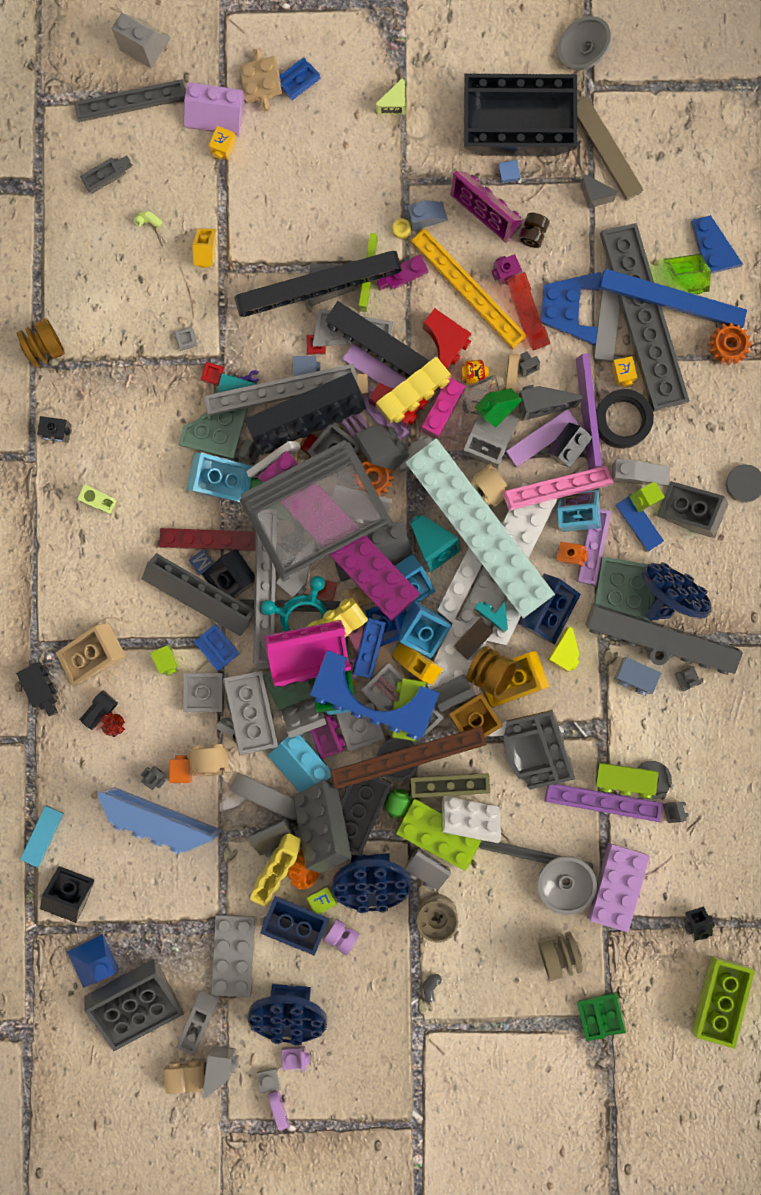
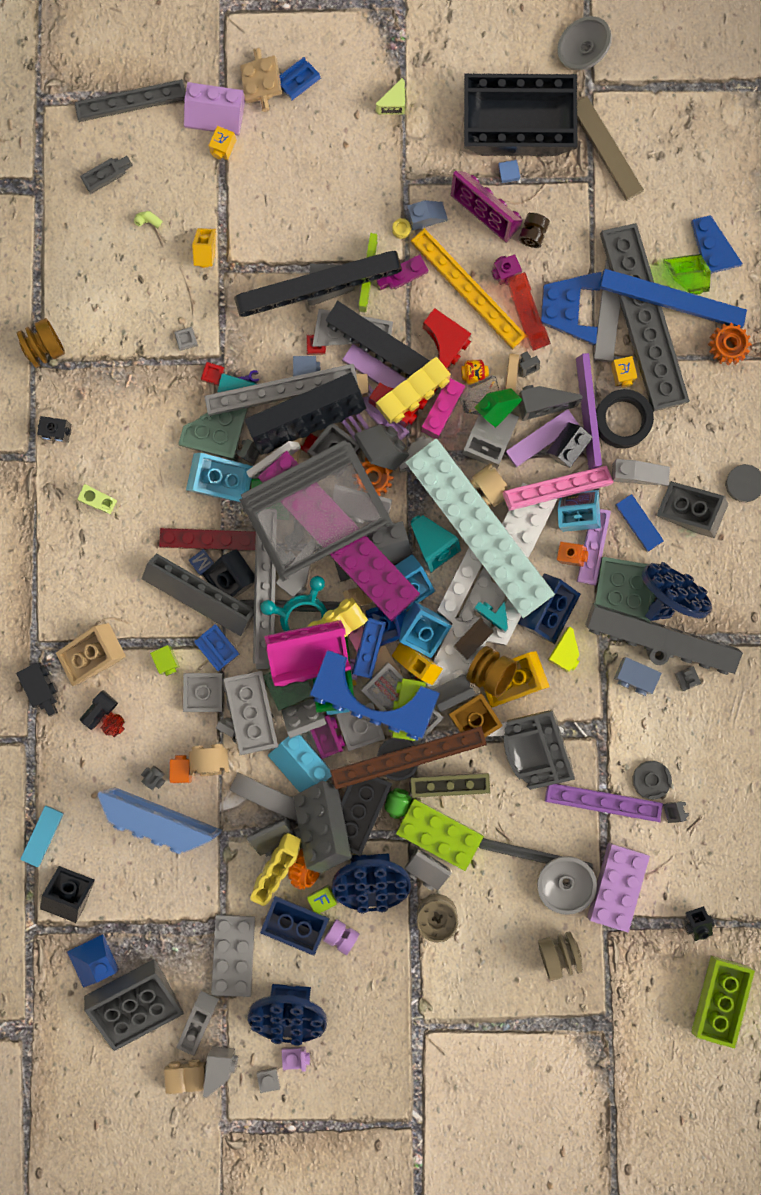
(139, 39): light grey slope -> none
(278, 1110): lavender beam -> none
(328, 591): clear red tile -> none
(429, 985): dark grey arm -> none
(471, 819): white plate -> none
(596, 192): dark grey slope -> none
(601, 1016): green slope -> none
(627, 780): lime brick -> none
(646, 496): lime brick -> none

